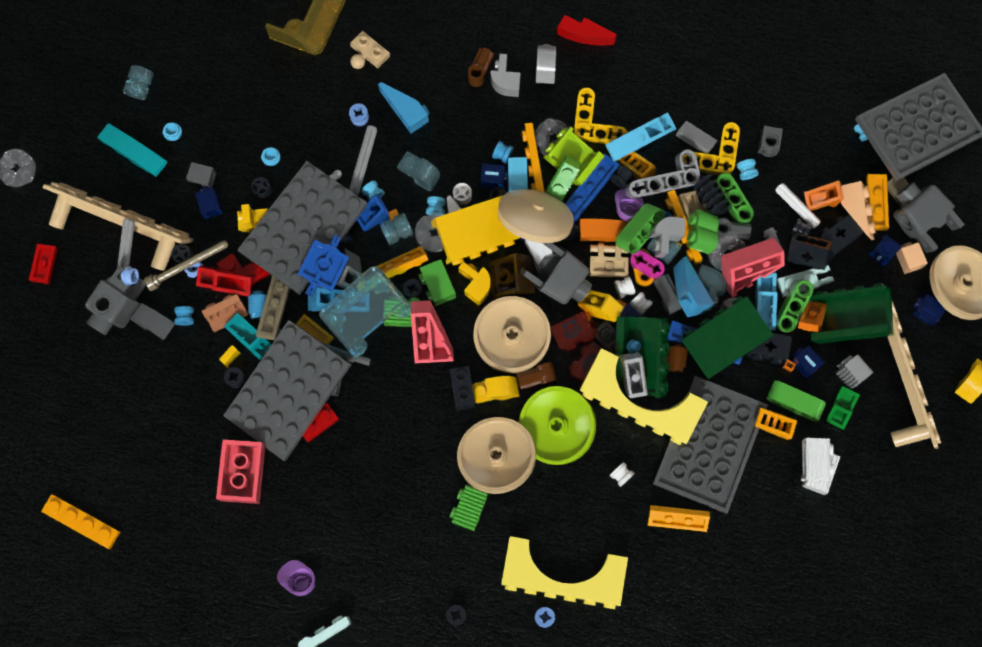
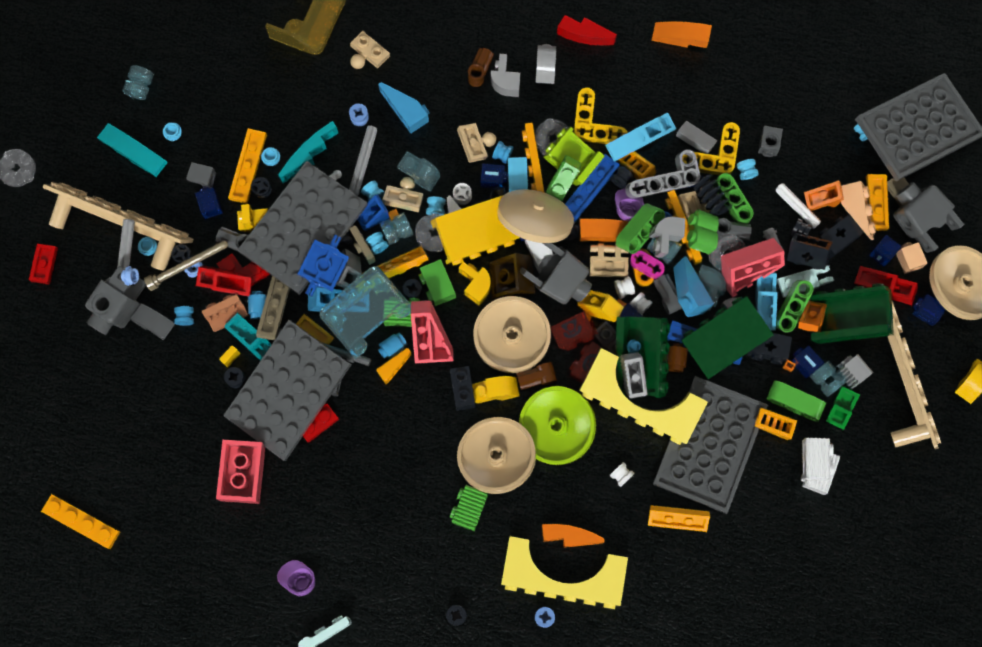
(147, 246): none -> medium azure plate
(233, 238): none -> dark grey piece
(247, 166): none -> light orange plate
(307, 150): none -> teal slope
(361, 245): none -> dark tan plate
(377, 243): none -> medium azure wheel
(391, 367): none -> light orange slope
(392, 346): none -> dark azure brick
(404, 196): none -> tan plate
(474, 143): none -> tan plate
(570, 535): none -> orange slope
(682, 33): none -> orange slope
(823, 373): none -> clear light blue wheel
(901, 289): none -> red slope

